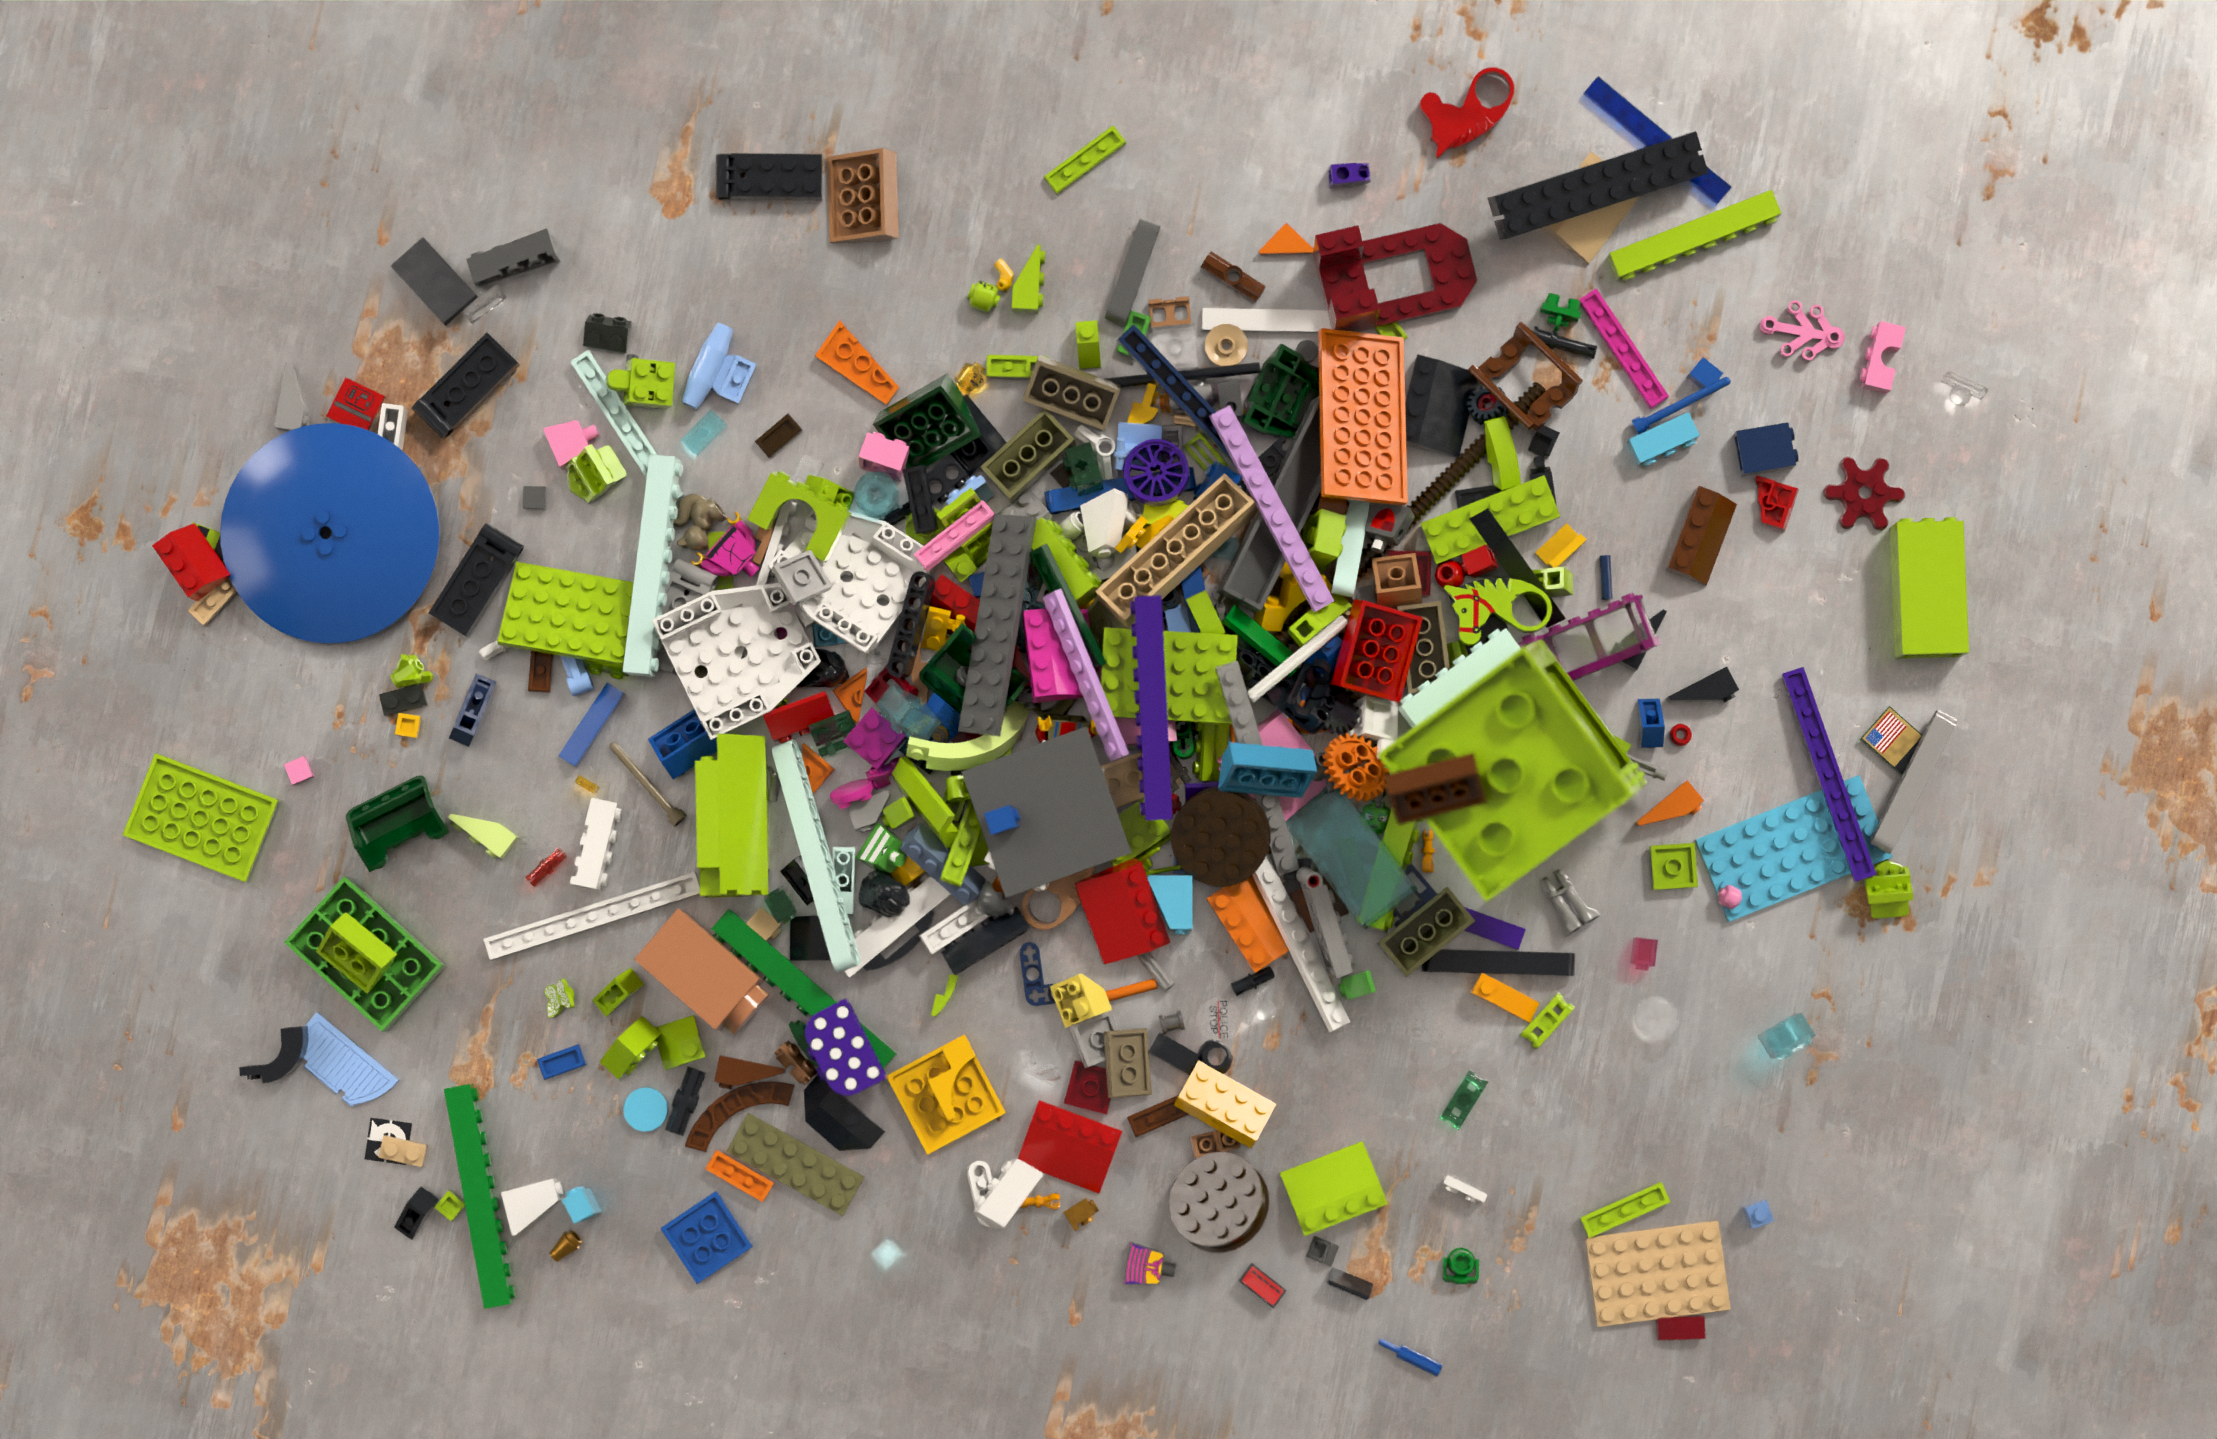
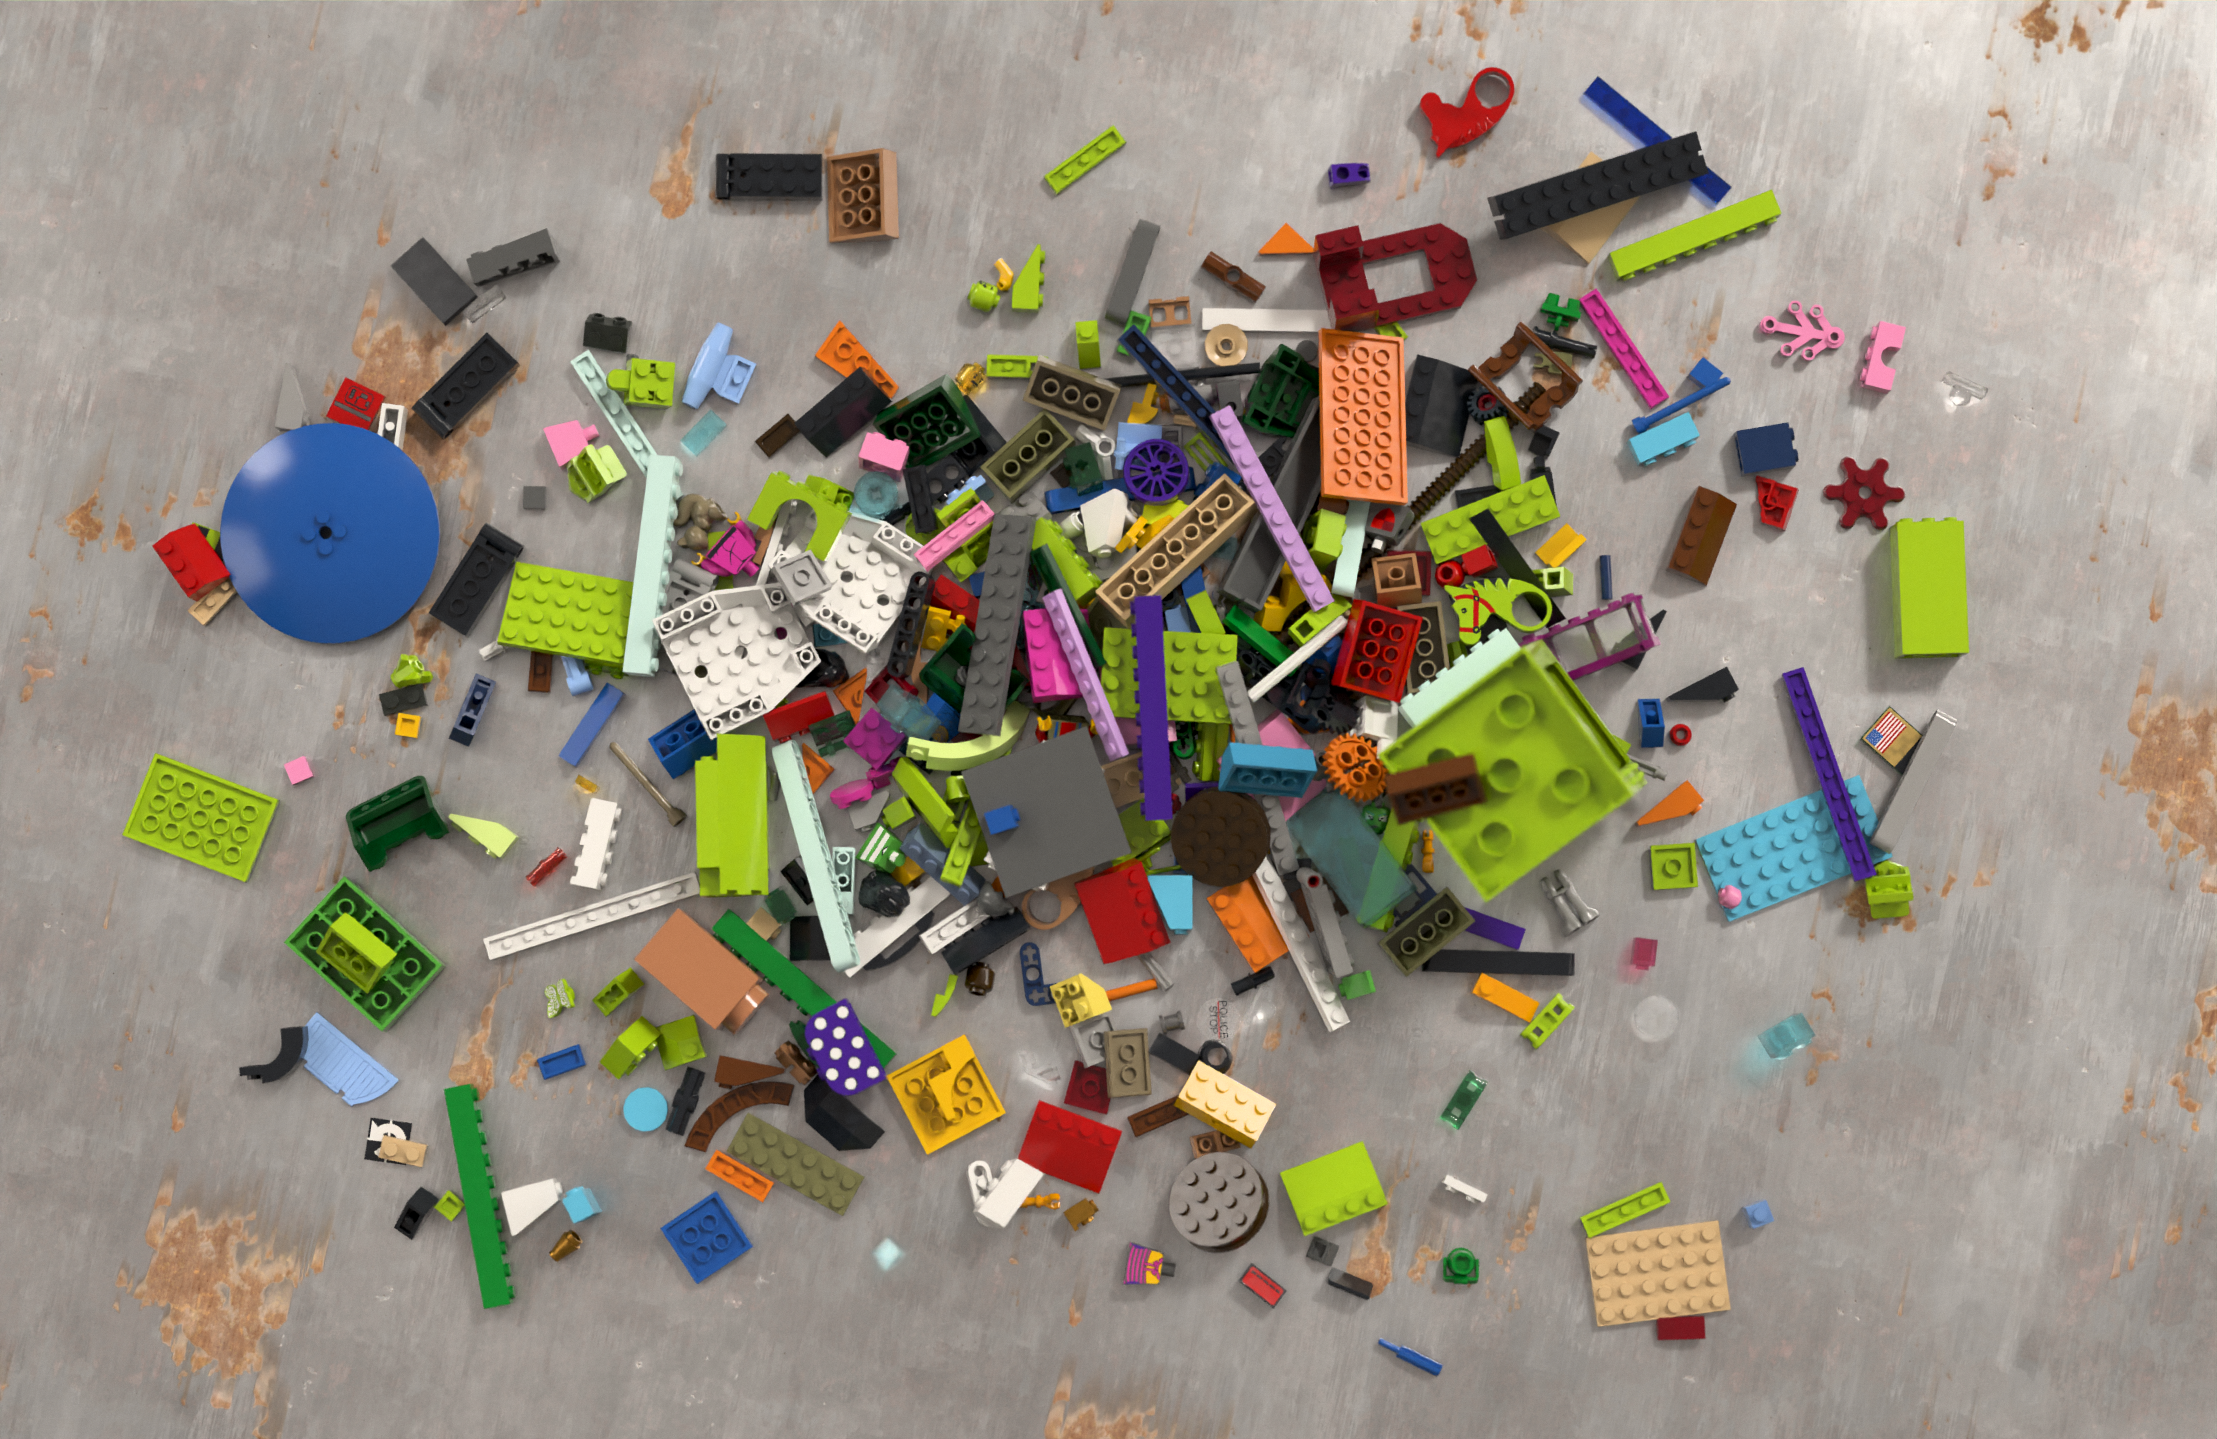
(843, 411): none -> black slope
(979, 979): none -> dark brown head
(1552, 369): none -> olive plate

